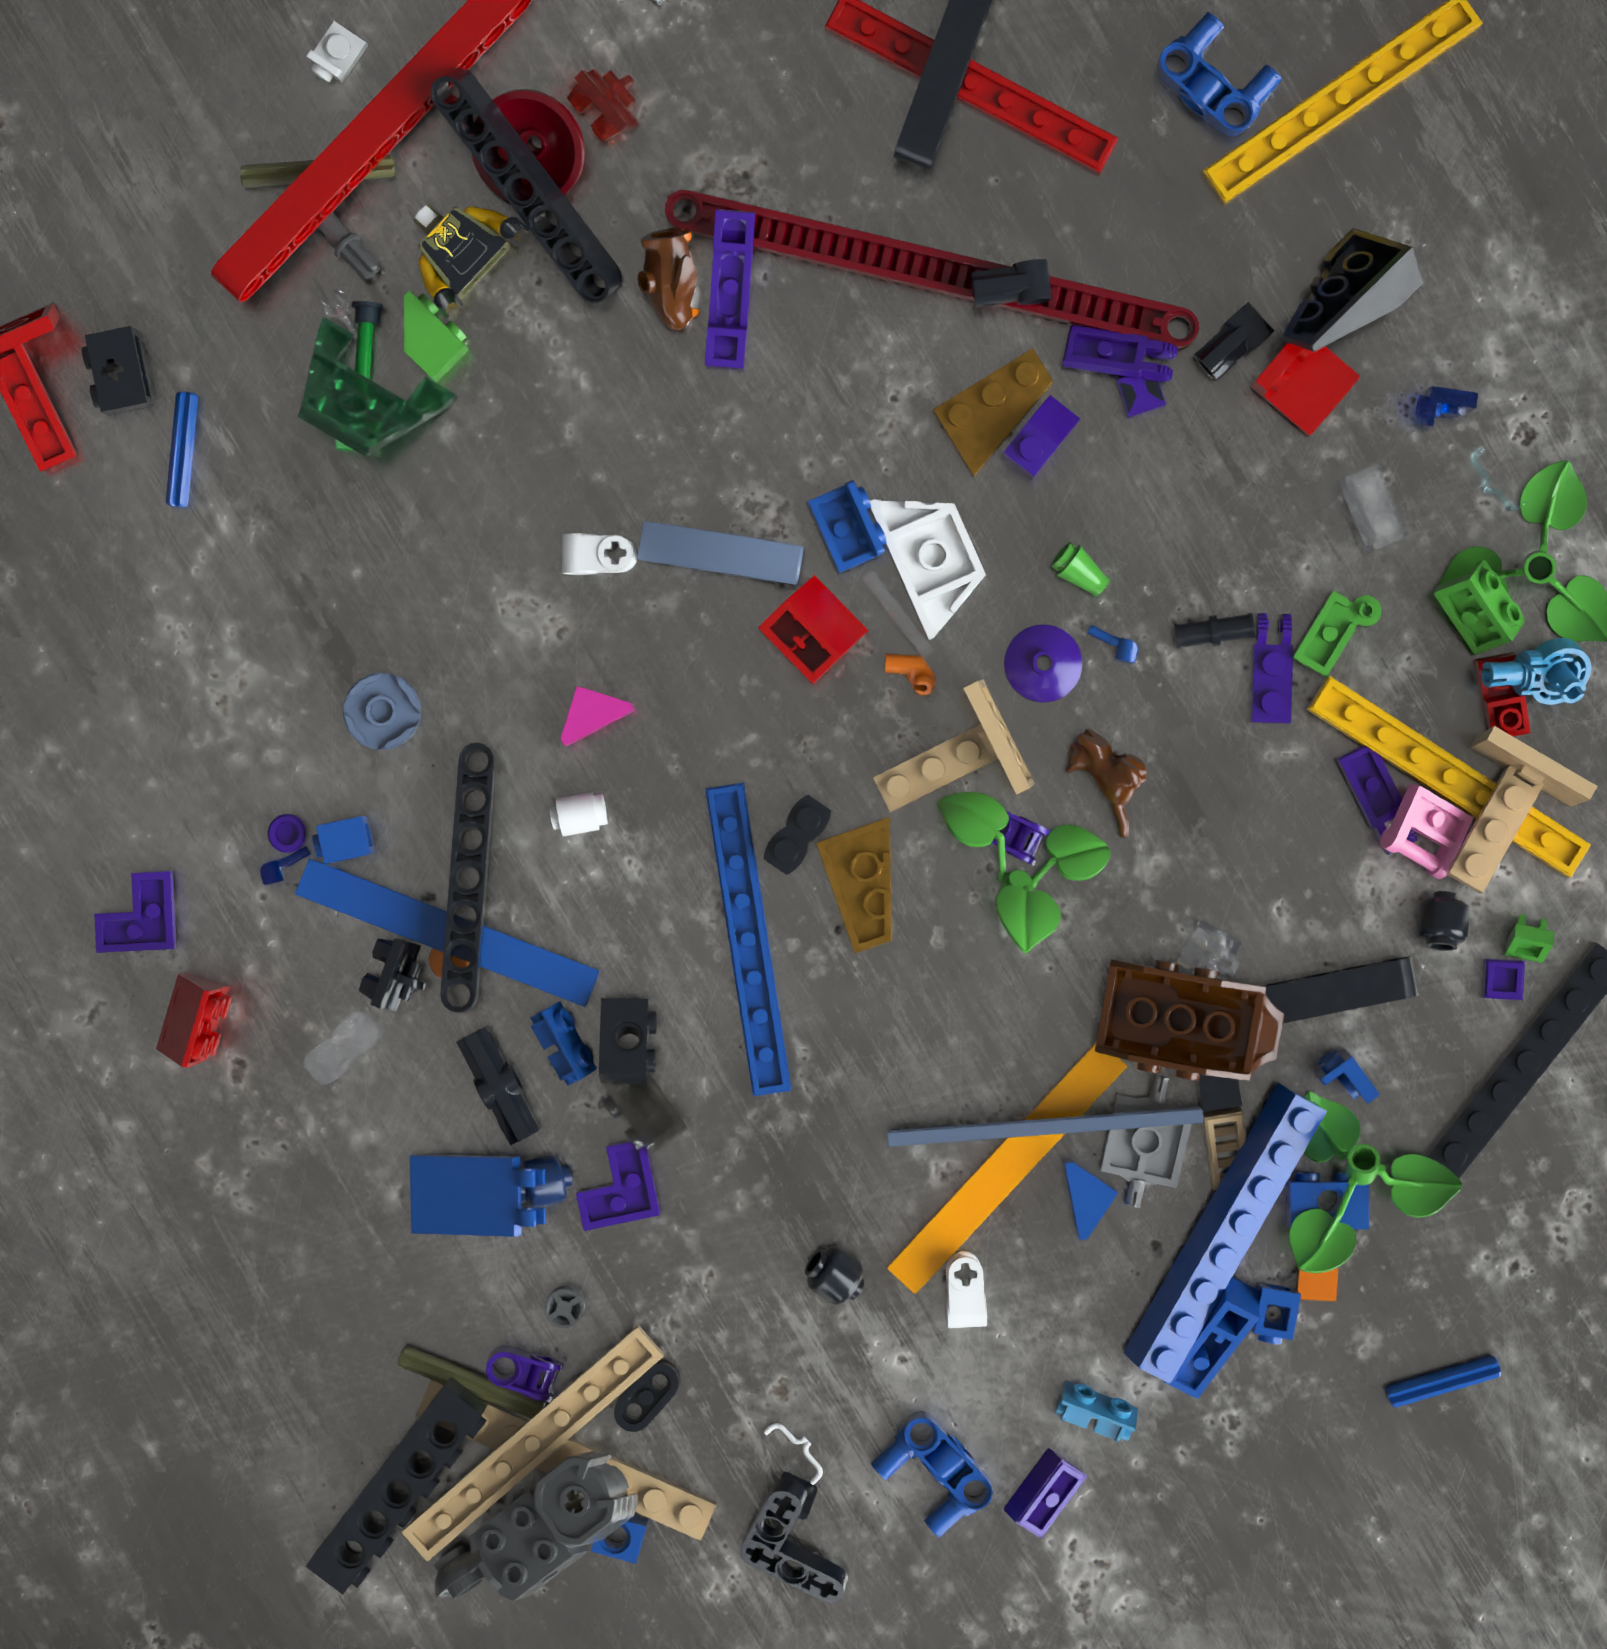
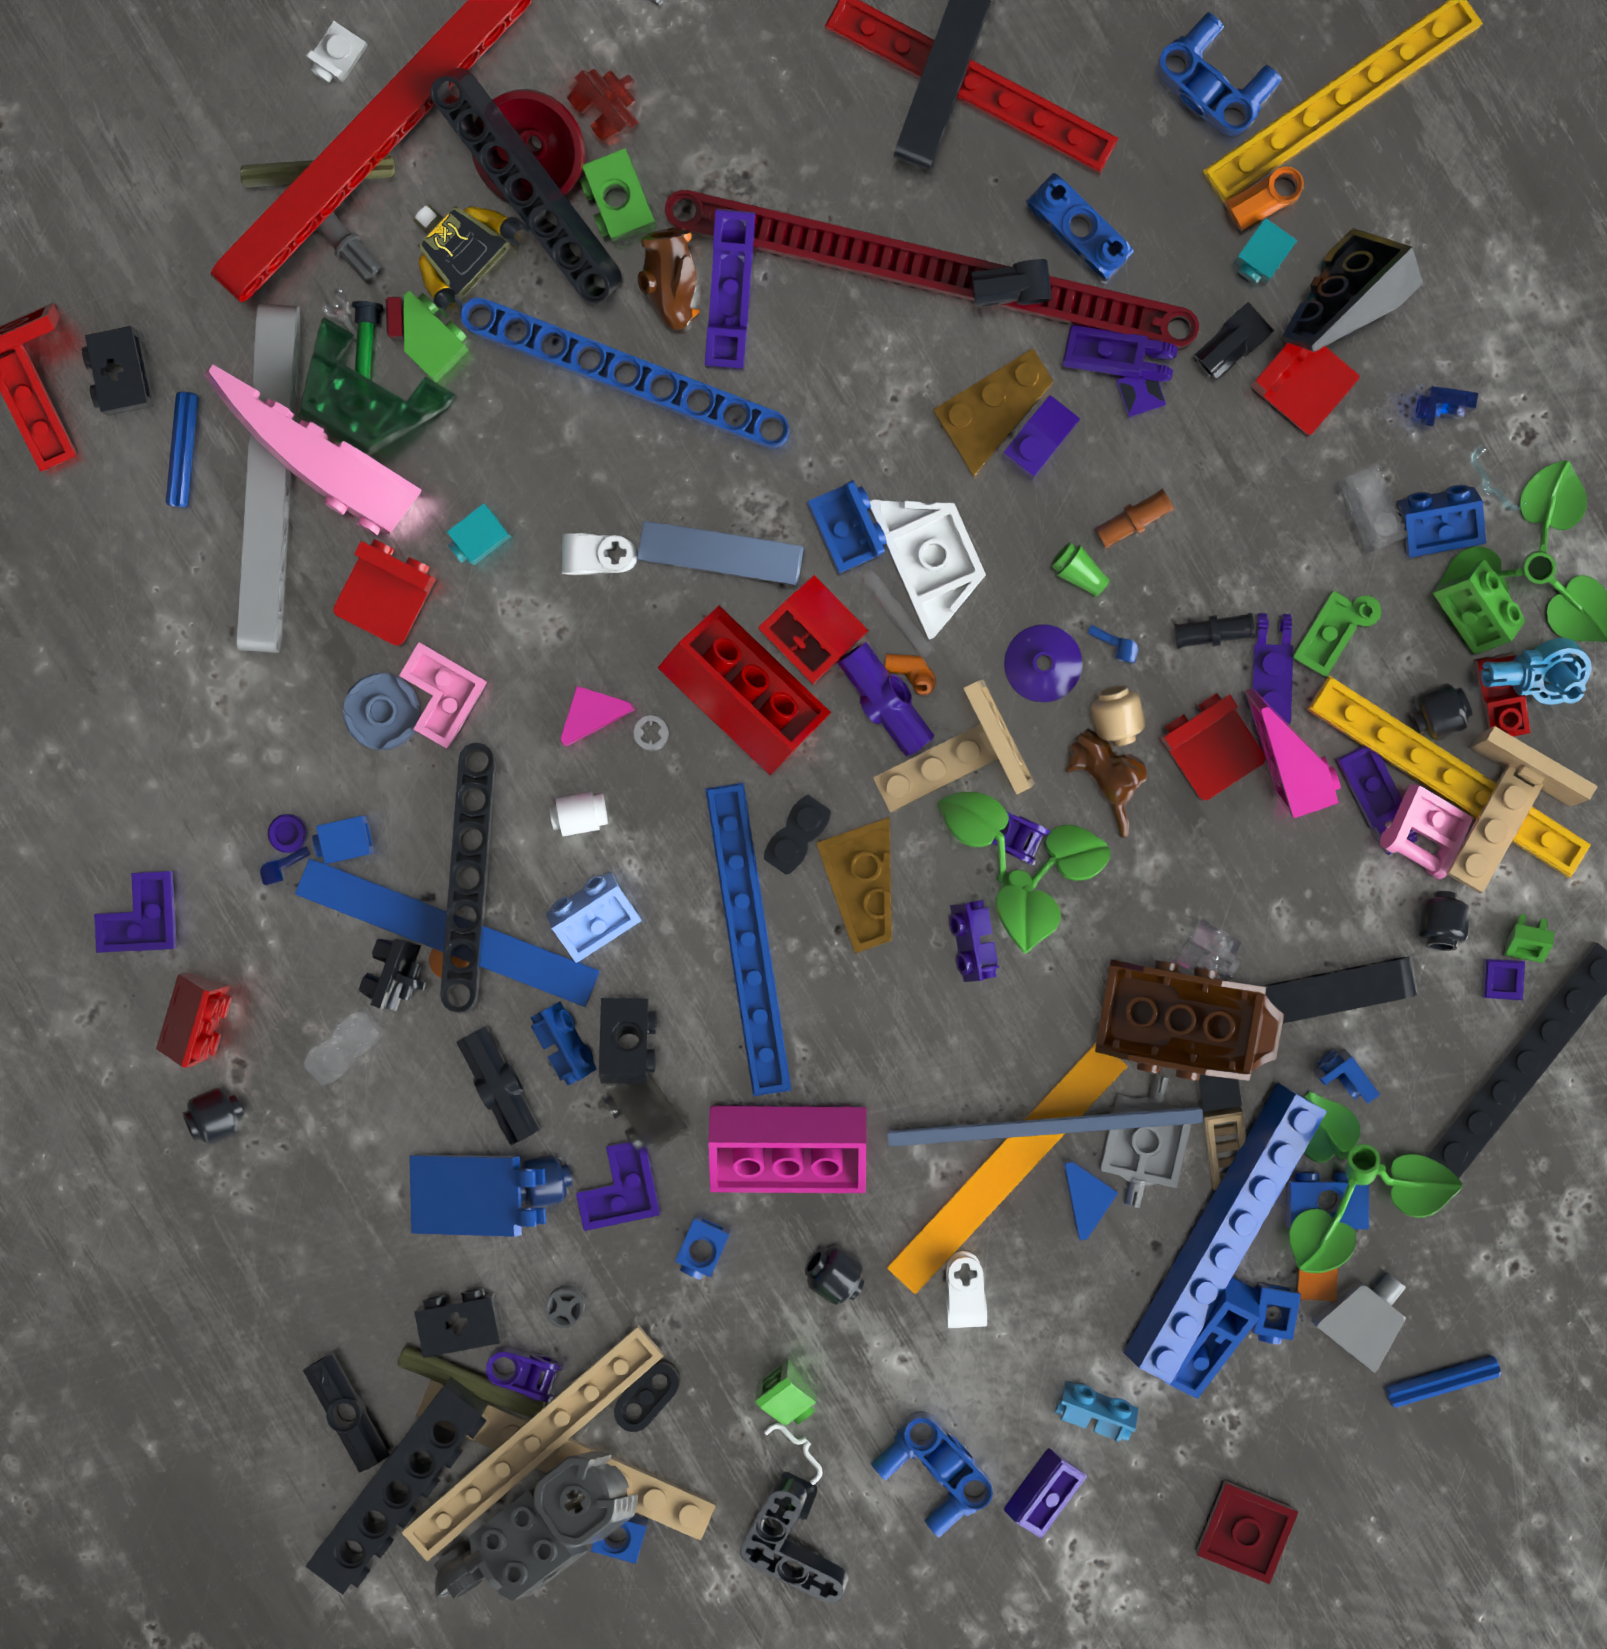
(212, 1116): none -> black head
(267, 486): none -> light grey beam
(335, 470): none -> bright pink wedge
(357, 1435): none -> black piece
(384, 592): none -> red bracket
(395, 318): none -> dark red tile
(440, 1337): none -> black brick
(452, 689): none -> bright pink plate
(477, 535): none -> teal brick
(592, 916): none -> light blue bracket
(610, 173): none -> bright green brick
(610, 359): none -> blue beam
(639, 733): none -> light grey bush
(702, 1230): none -> blue brick
(744, 689): none -> red slope
(785, 1395): none -> bright green slope
(787, 1149): none -> dark pink slope
(886, 699): none -> dark purple piece
(967, 924): none -> dark purple hinge
(1057, 204): none -> blue piece
(1118, 715): none -> tan head
(1134, 518): none -> dark orange pin
(1213, 746): none -> red bracket
(1247, 1532): none -> dark red plate
(1262, 199): none -> orange piece
(1264, 252): none -> teal brick
(1298, 773): none -> dark pink slope
(1364, 1320): none -> light grey torso
(1442, 711): none -> black head
(1443, 520): none -> blue bracket

